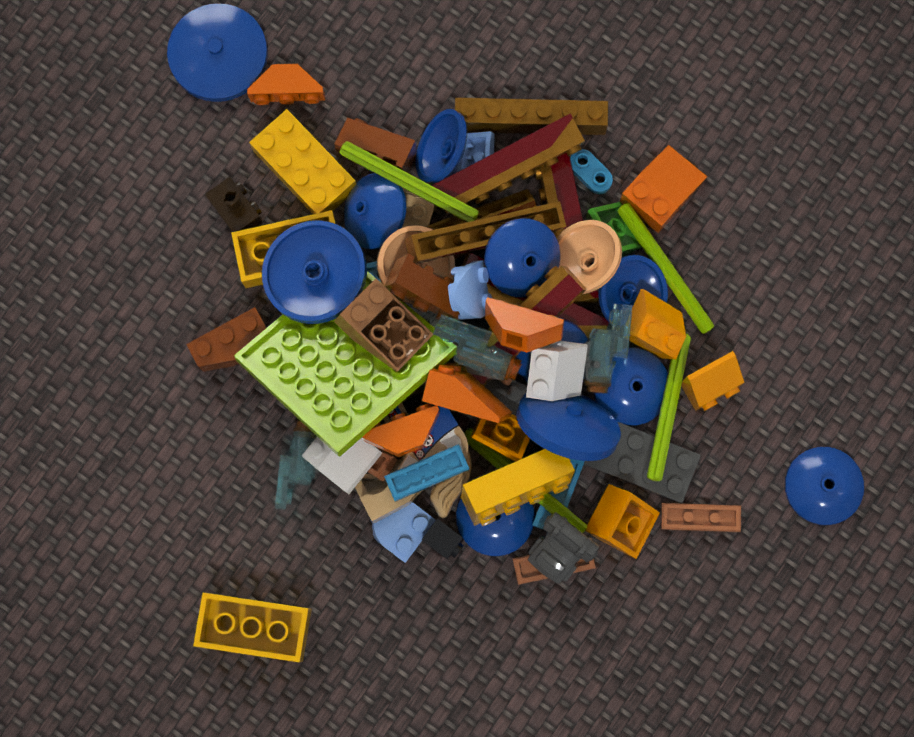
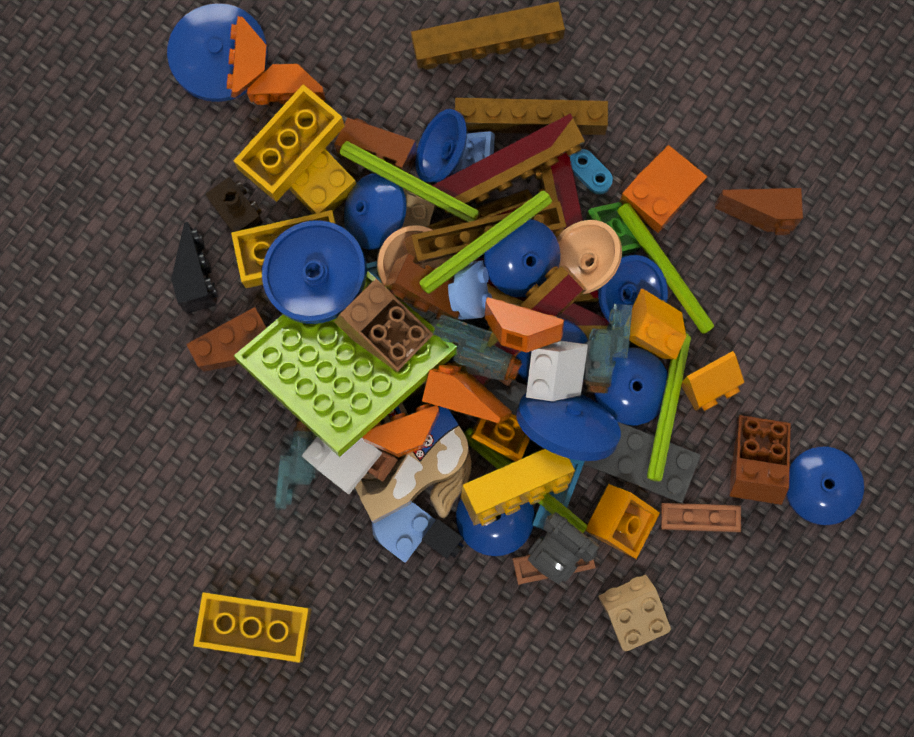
(190, 273): none -> black slope
(246, 57): none -> orange slope
(289, 143): none -> yellow brick
(426, 473): dark azure plate -> none
(485, 242): none -> lime axle
(488, 35): none -> pearl gold brick
(635, 612): none -> tan bracket
(761, 460): none -> dark orange slope
(766, 209): none -> dark orange slope

